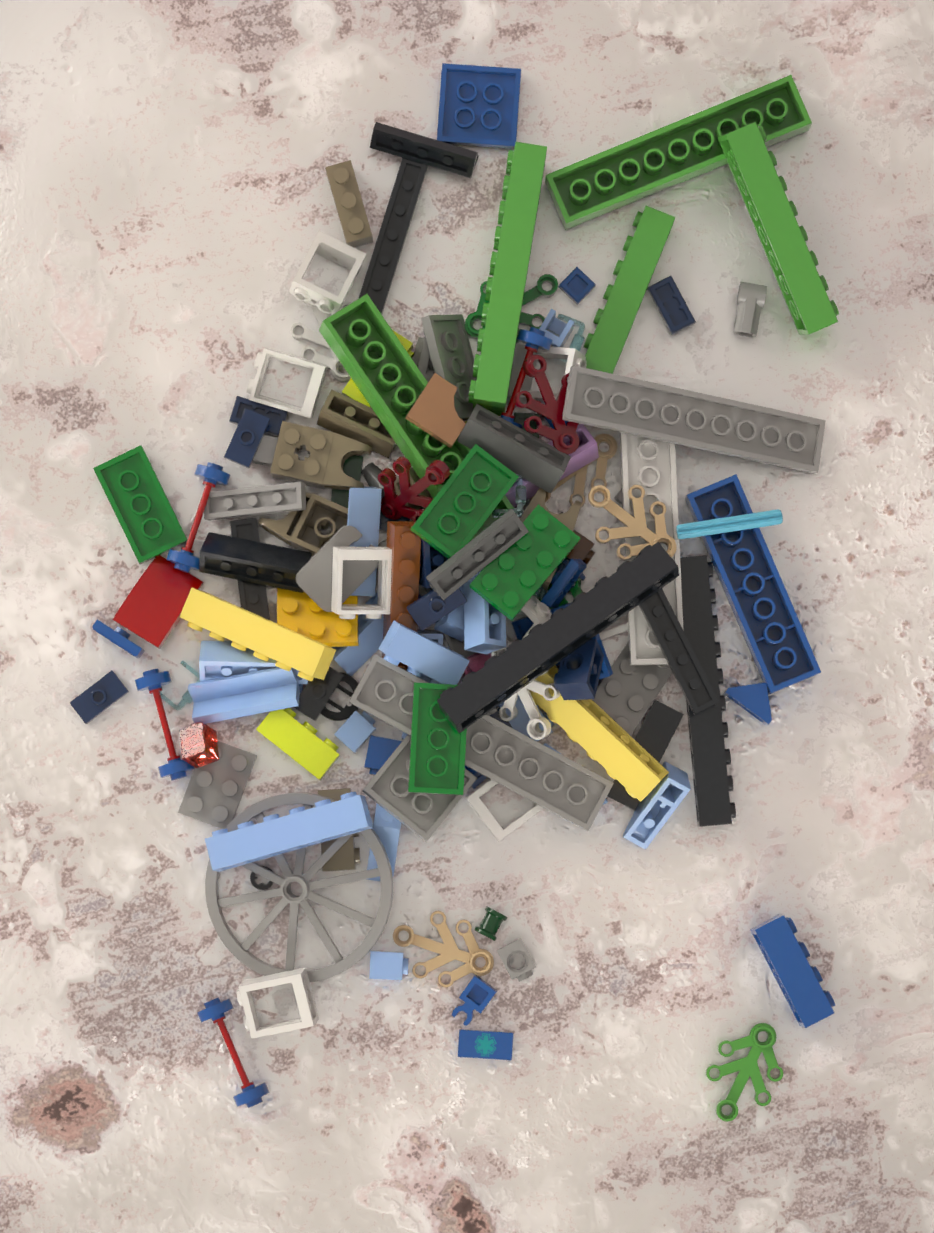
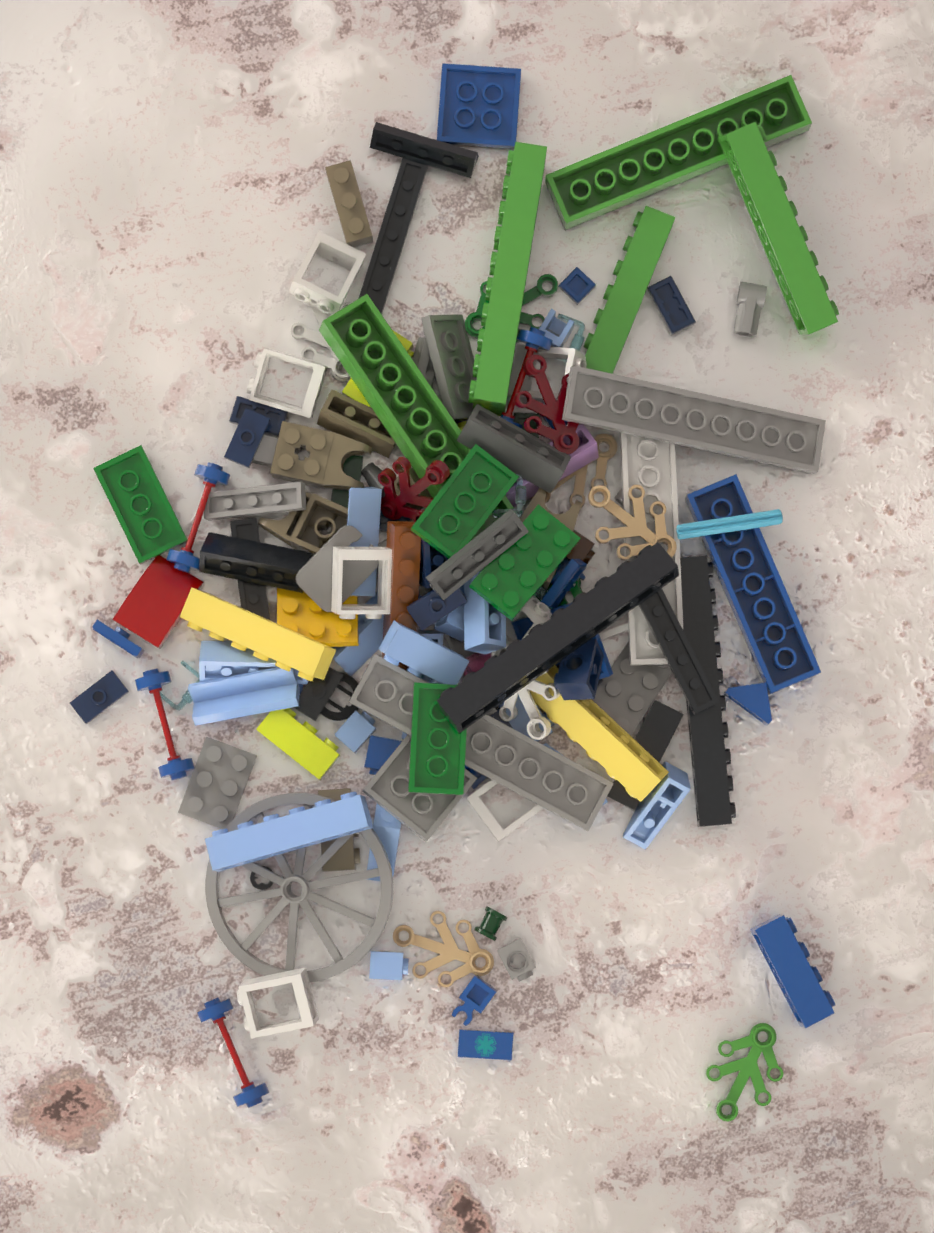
(199, 744): clear red brick -> none
(436, 412): medium nougat tile -> none

